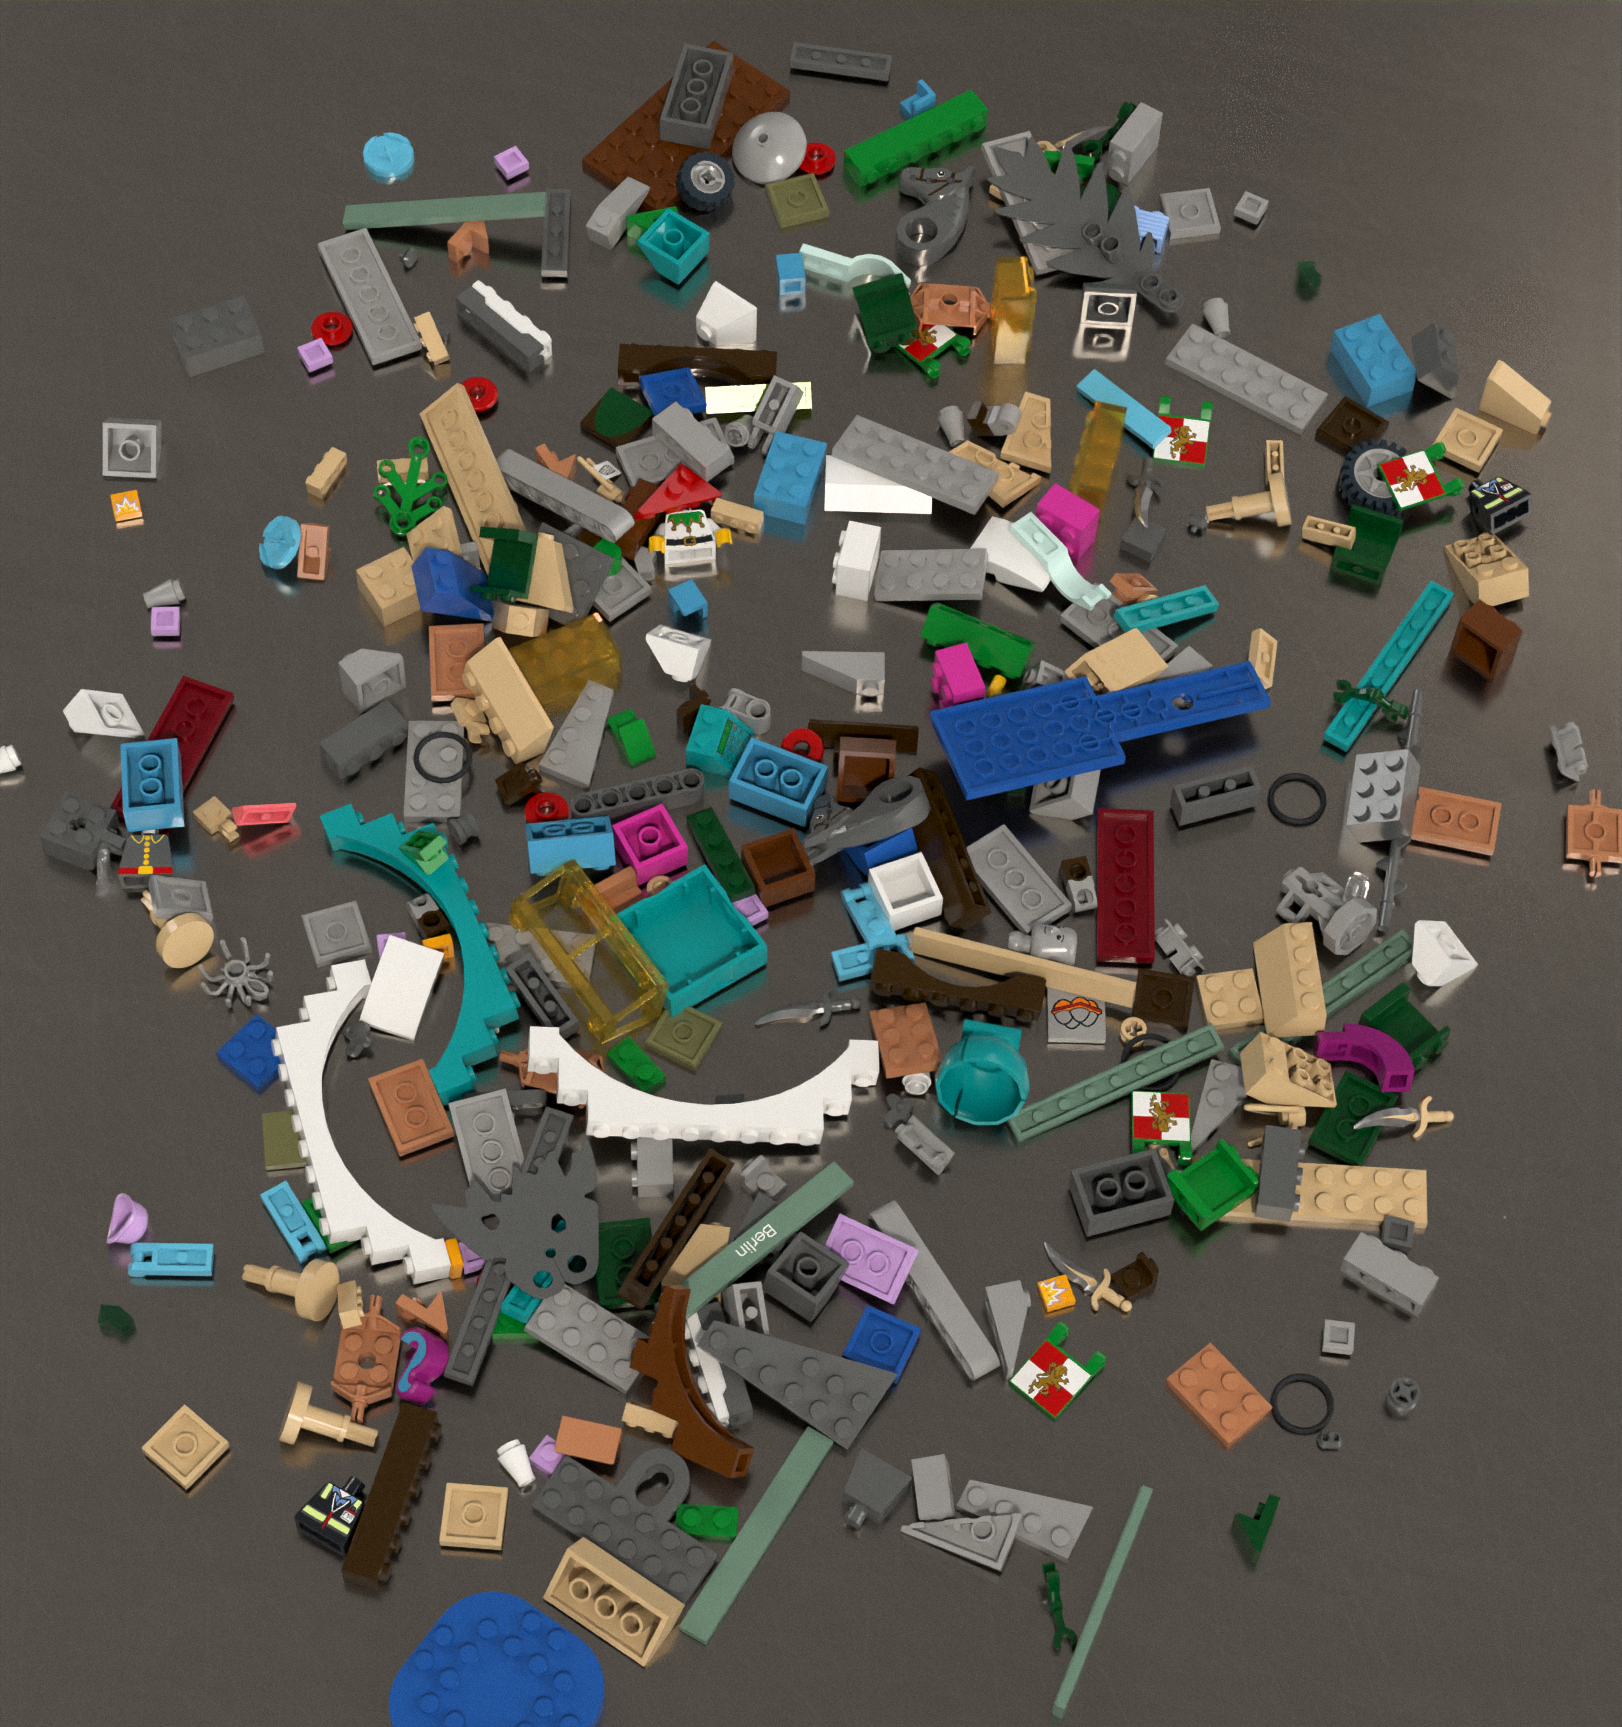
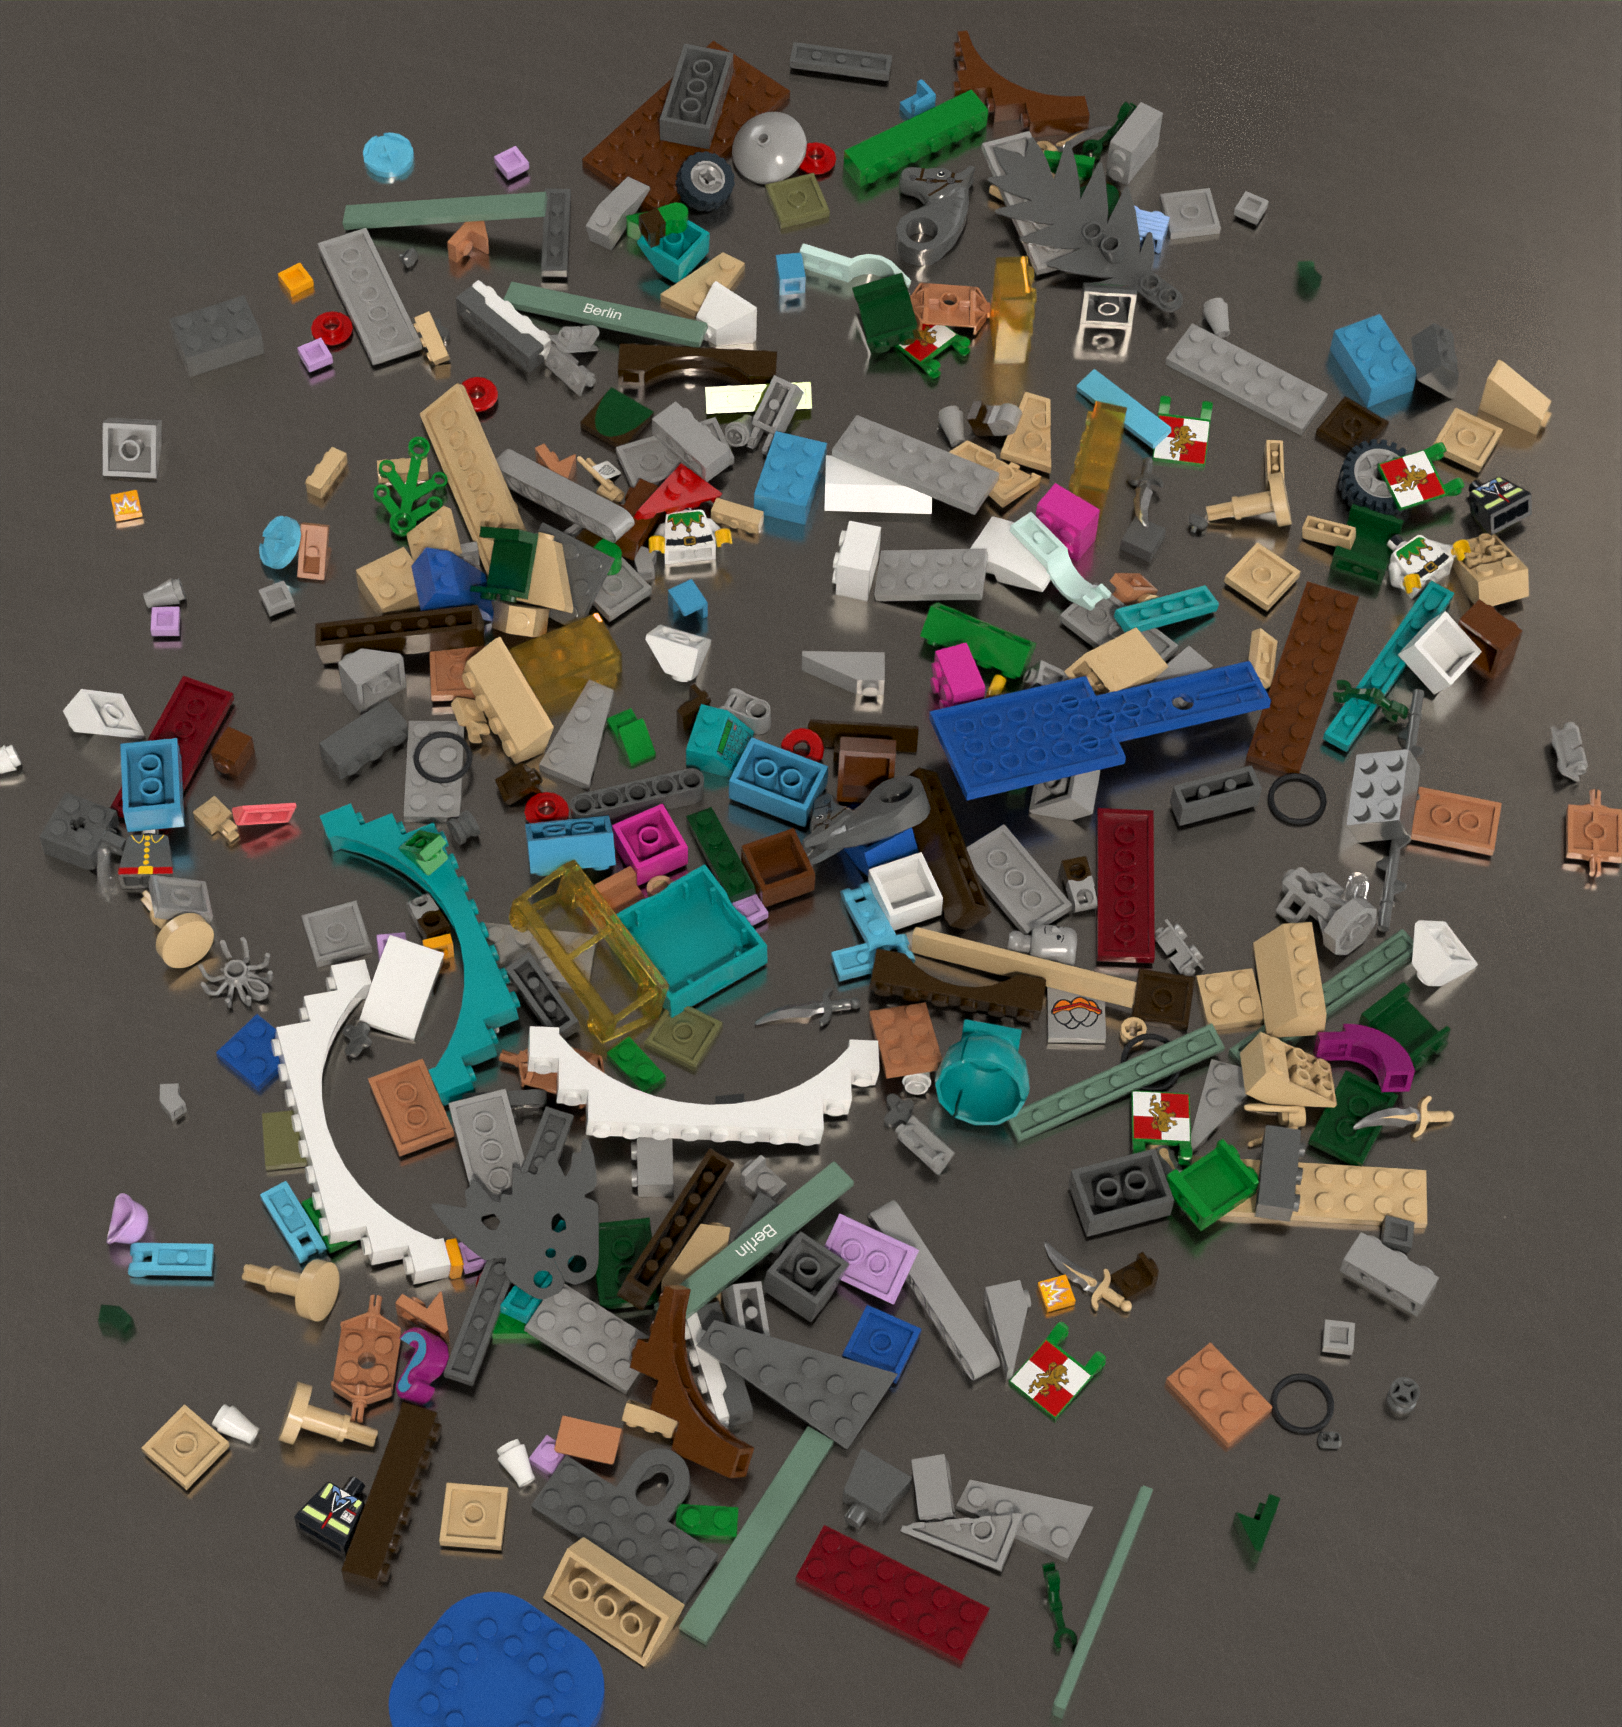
(171, 1101): none -> light grey piece
(232, 751): none -> reddish brown brick
(235, 1424): none -> white cone
(276, 598): none -> light grey plate
(295, 279): none -> light orange tile
(350, 1304): tan piece -> none
(401, 633): none -> dark brown brick
(567, 369): none -> light grey hinge
(576, 339): none -> light grey hinge
(606, 314): none -> sand green tile
(663, 222): none -> leg
(672, 386): blue plate -> none
(692, 290): none -> tan wing
(892, 1594): none -> dark red plate
(1007, 101): none -> reddish brown arch
(1262, 576): none -> tan plate
(1302, 678): none -> reddish brown plate
(1421, 561): none -> torso
(1439, 653): none -> white piece

